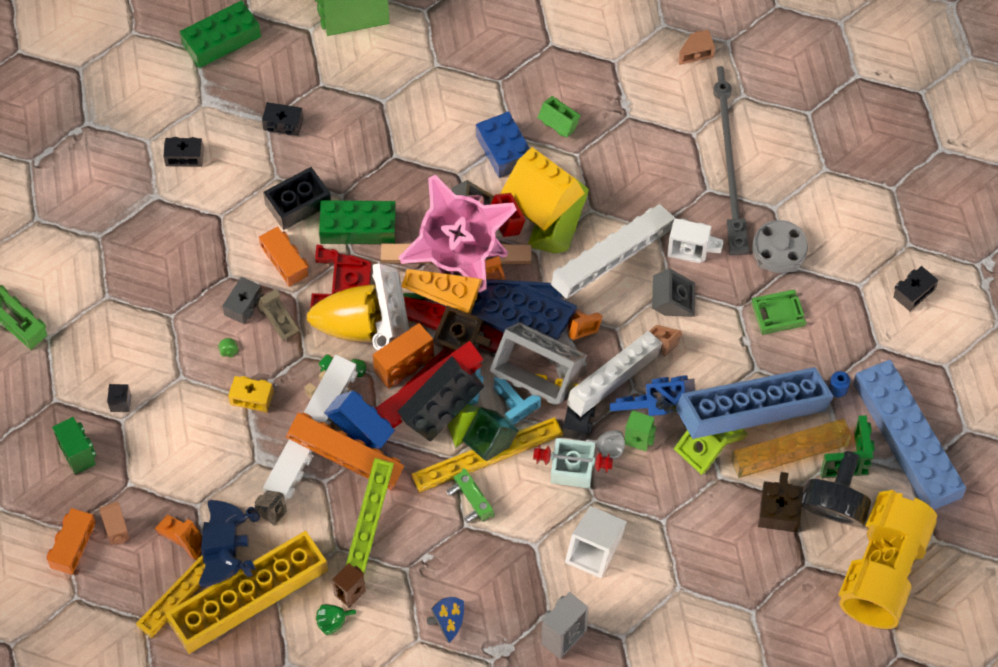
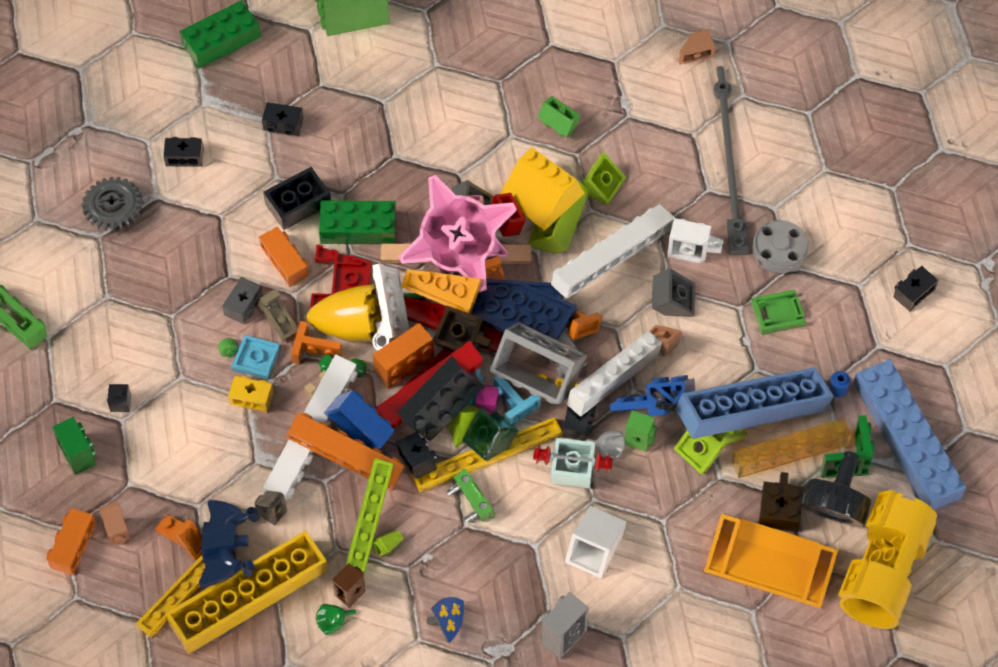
(113, 204): none -> dark grey gear
(256, 357): none -> medium azure tile
(312, 345): none -> orange bracket
(385, 544): none -> lime cone
(417, 455): none -> black brick
(488, 398): none -> dark pink brick
(501, 142): blue brick -> none
(604, 179): none -> lime slope
(771, 560): none -> light orange slope

